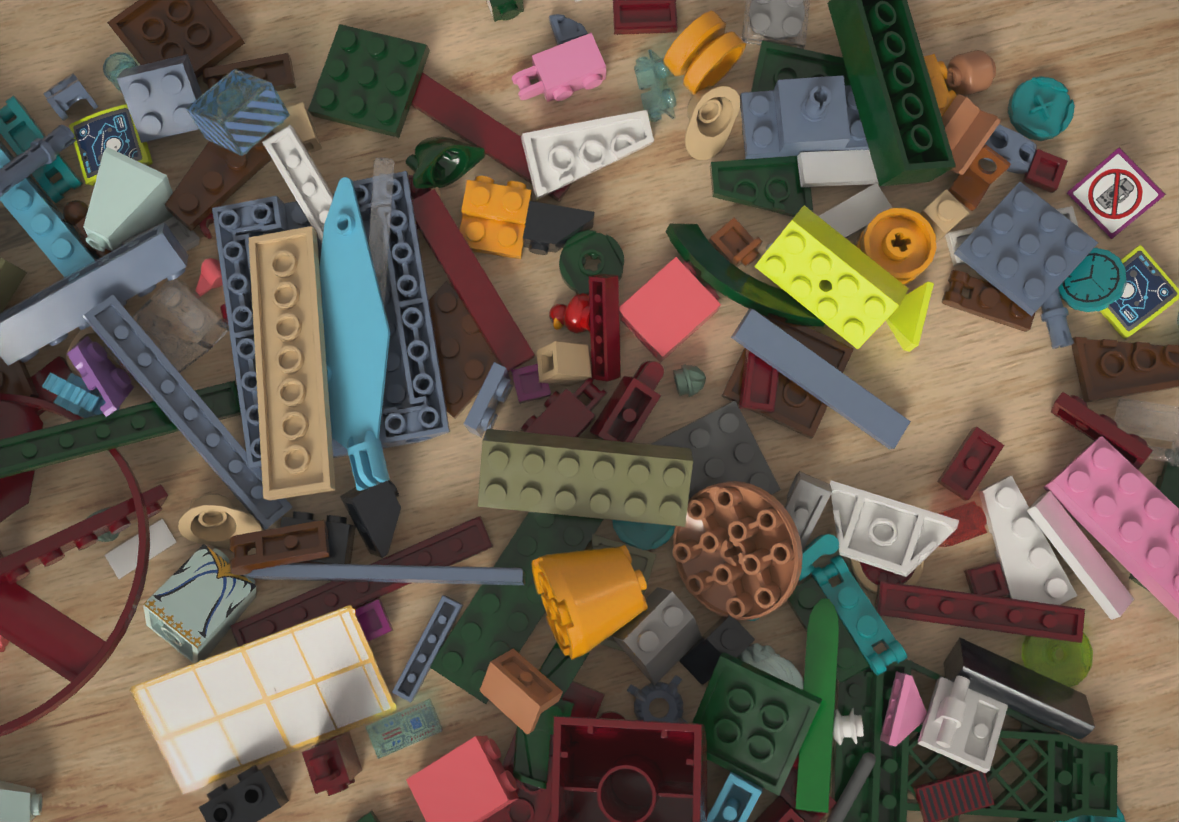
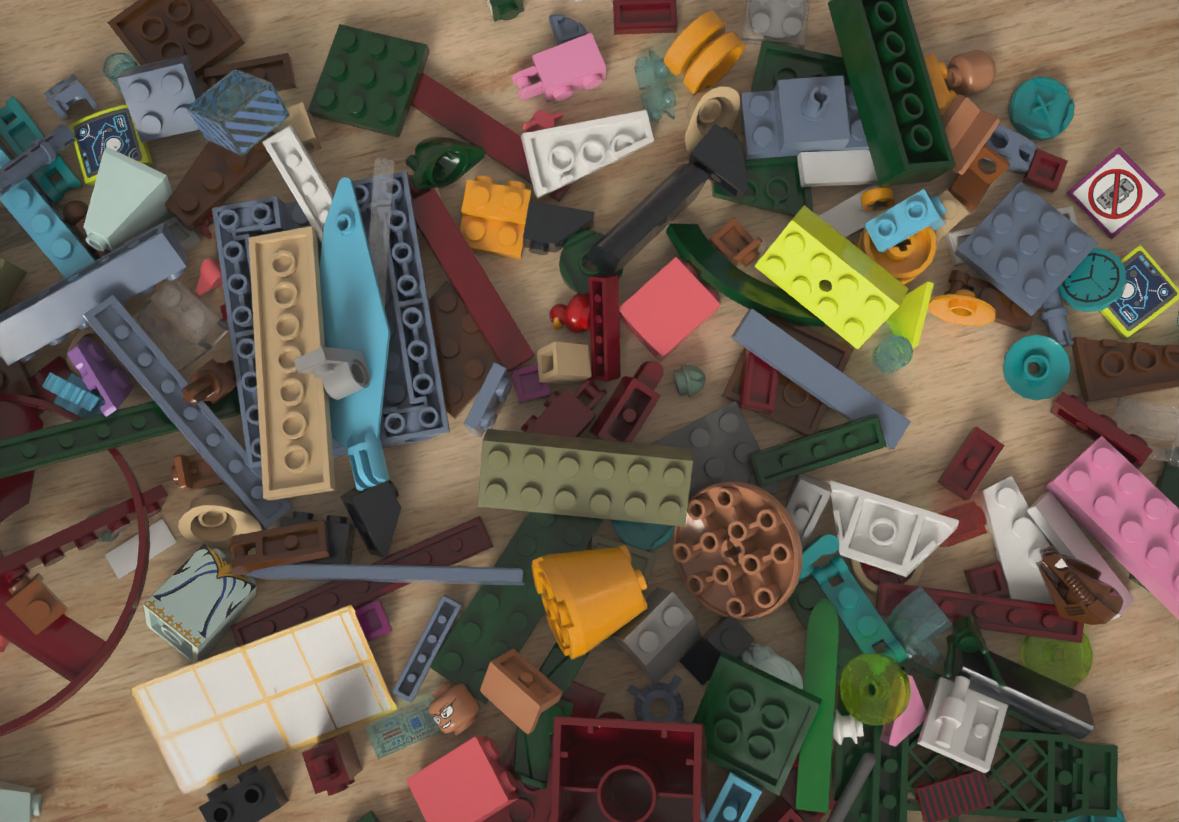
(34, 603): none -> dark orange bracket
(193, 473): none -> dark orange bracket
(210, 382): none -> reddish brown axle
(340, 370): none -> light grey plate
(453, 708): none -> nougat head
(542, 120): none -> coral piece
(647, 219): none -> black brick
(723, 160): none -> black slope
(817, 450): none -> dark green tile
(877, 199): none -> light orange tile
(885, 355): none -> clear light blue wheel
(891, 687): none -> clear neon green plate
(906, 220): none -> medium azure bracket
(917, 623): none -> clear light blue brick
(962, 309): none -> light orange dish
(968, 637): none -> dark green plant
(1051, 364): none -> teal dish
(1077, 588): none -> reddish brown helmet

